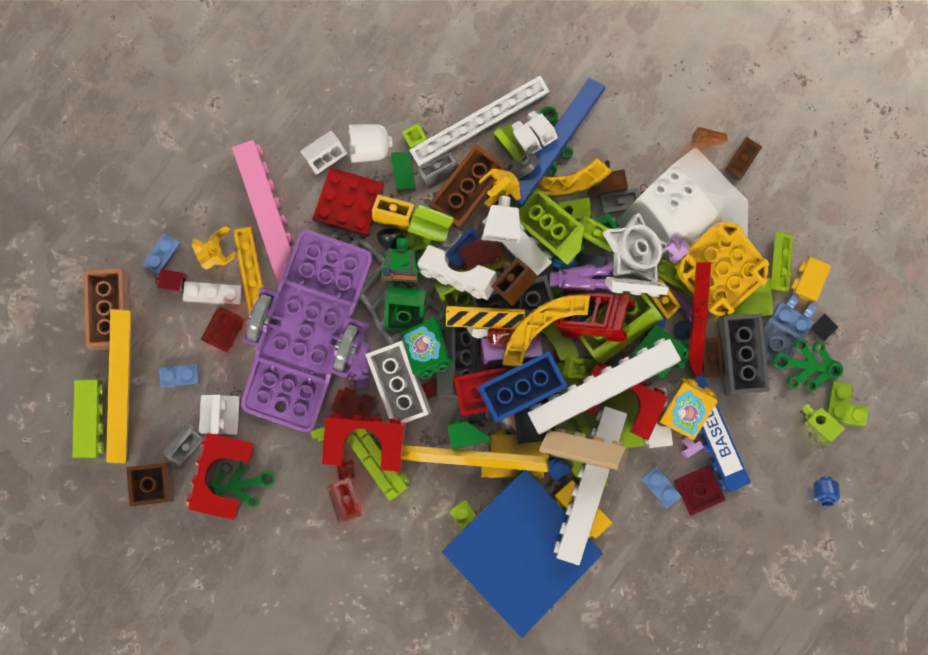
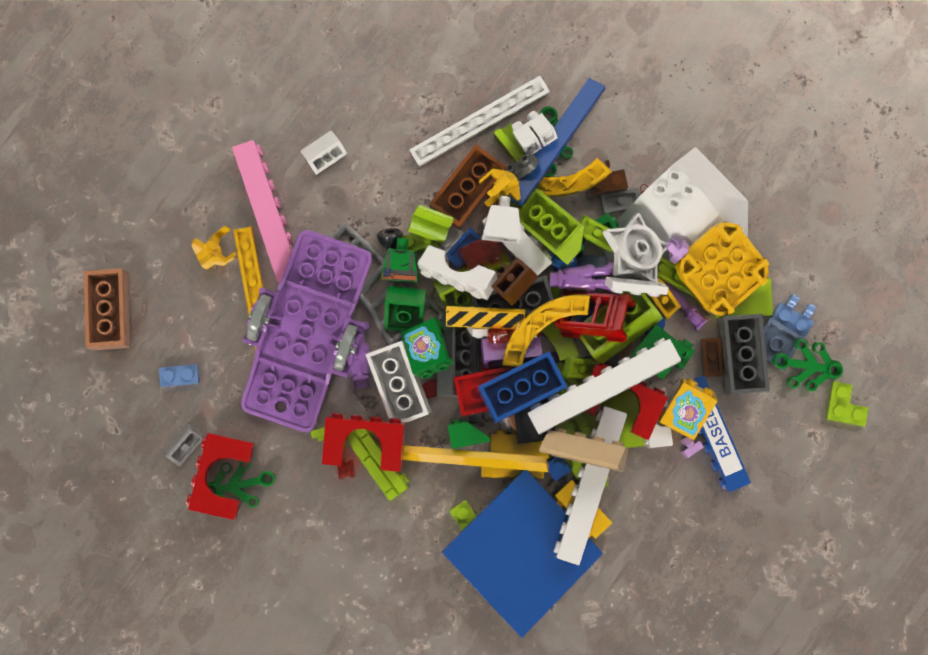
(88, 419): lime brick -> none
(118, 385): yellow tile -> none
(150, 484): reddish brown brick -> none
(161, 253): medium blue plate -> none
(171, 281): dark red brick -> none
(212, 293): white plate -> none
(219, 414): white bracket -> none
(223, 329): clear red brick -> none
(344, 501): clear red brick -> none
(347, 201): red plate -> none
(349, 403): clear red brick -> none
(368, 142): white cylinder -> none
(392, 212): yellow brick -> none
(403, 171): green slope -> none
(414, 135): lime plate -> none
(438, 169): light grey slope -> none
(579, 208): lime torso -> none
(661, 487): medium blue plate -> none
(682, 330): dark blue tile -> none
(699, 317): red piece -> none
(699, 490): dark red tile -> none
(706, 135): clear orange tile -> none
(743, 157): reddish brown plate -> none
(782, 262): lime plate -> none
(811, 279): yellow brick -> none
(824, 327): black tile -> none
(826, 491): blue head -> none
(827, 430): lime torso -> none

